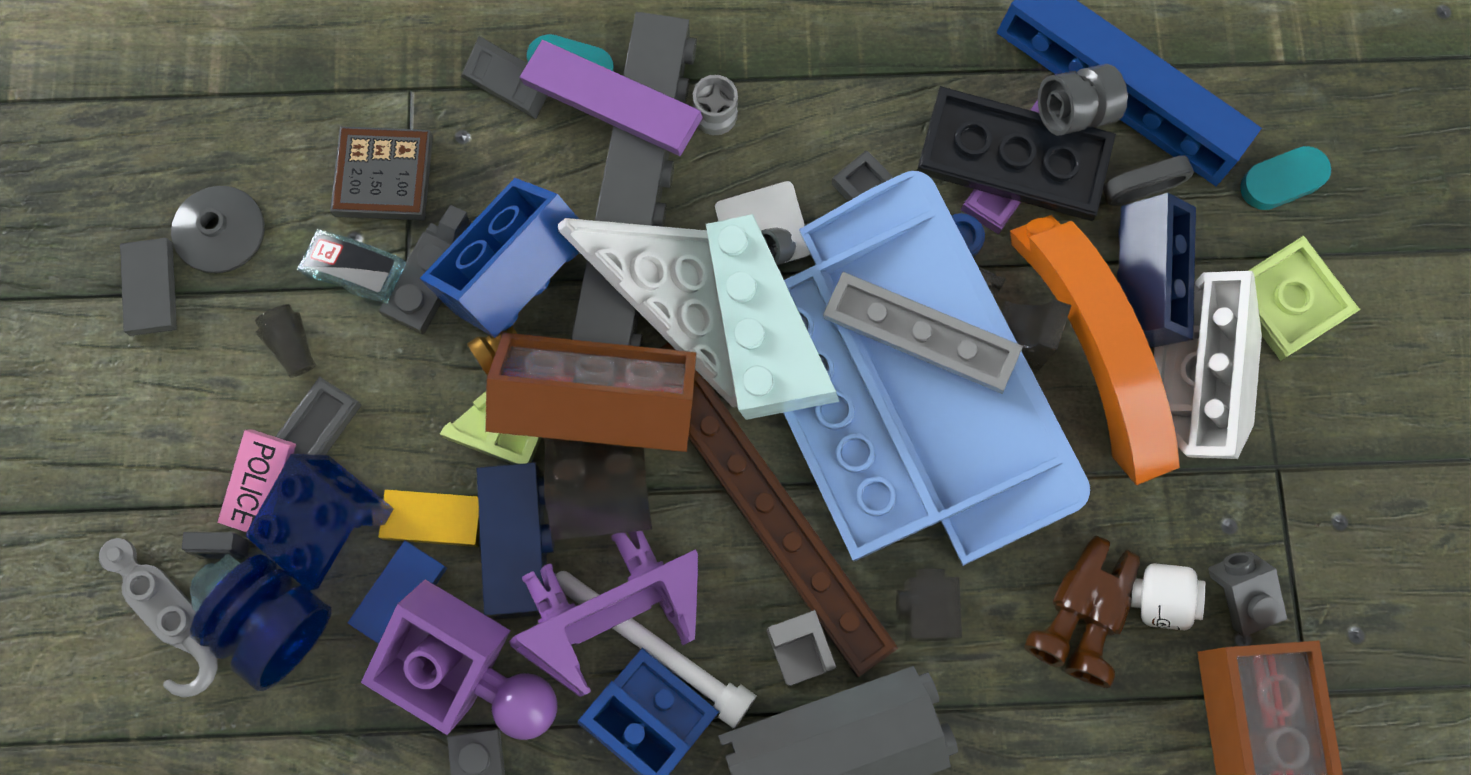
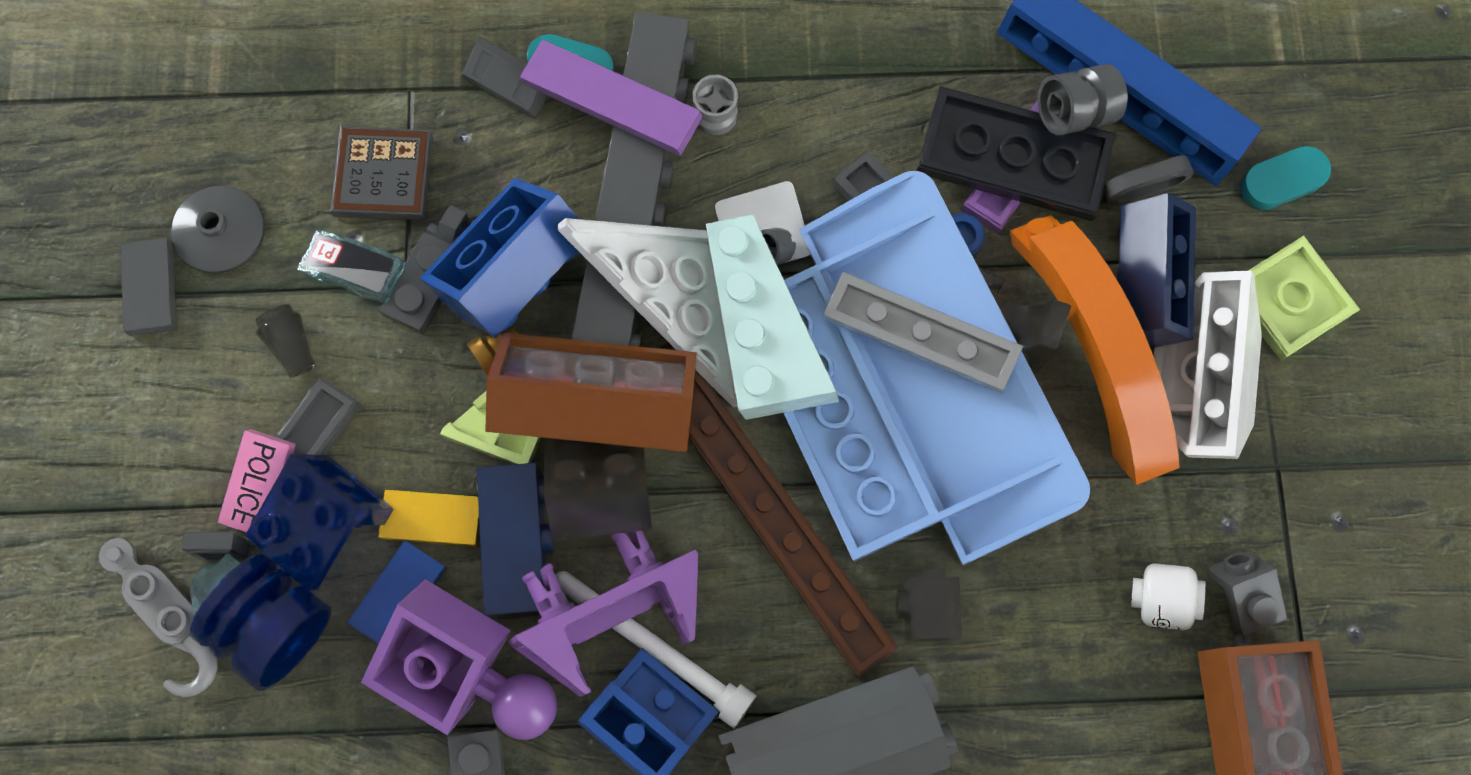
(801, 648): light grey panel -> none
(1098, 600): reddish brown piece -> none

